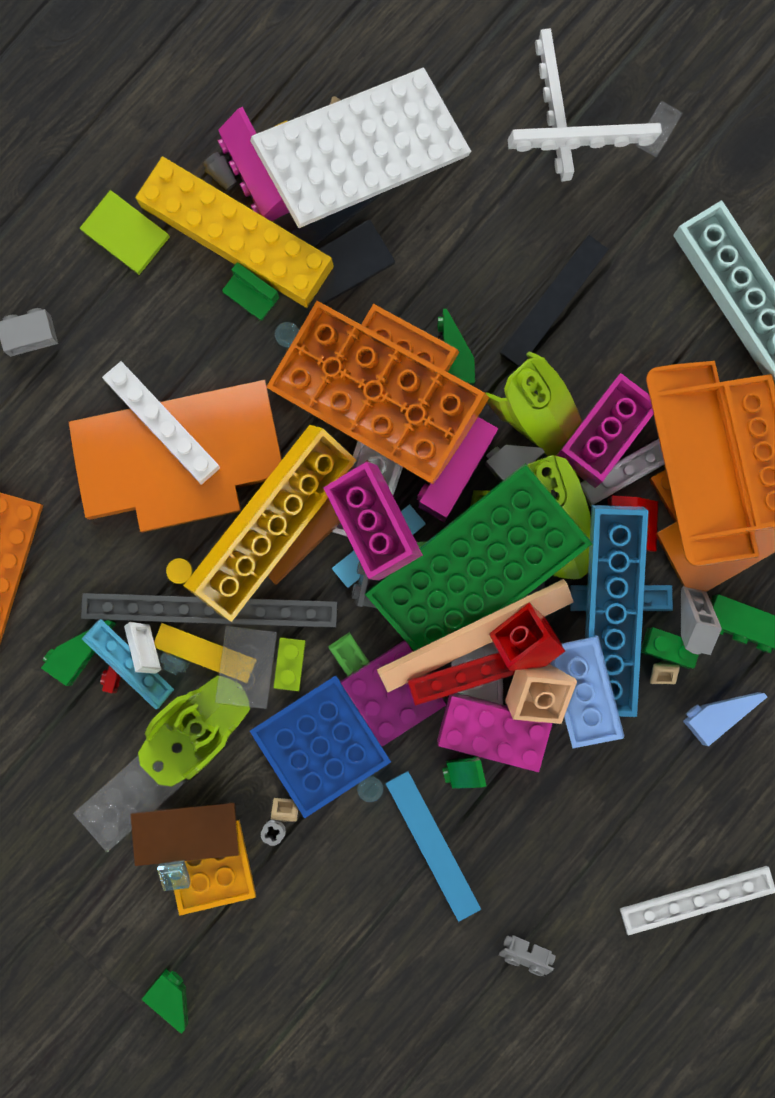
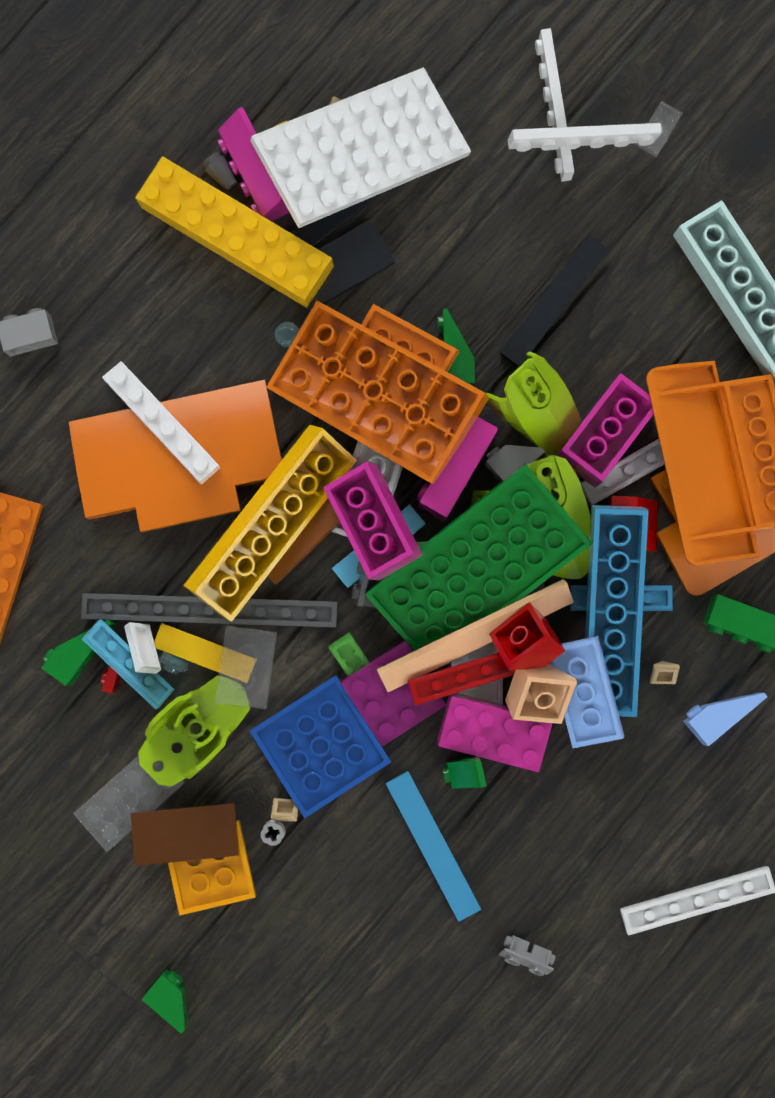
(124, 232): lime tile -> none
(173, 875): clear light blue plate -> none
(179, 571): yellow tile -> none
(250, 292): green panel -> none
(289, 664): lime plate -> none
(370, 789): clear light blue plate -> none
(668, 648): green brick -> none
(698, 621): light grey slope -> none

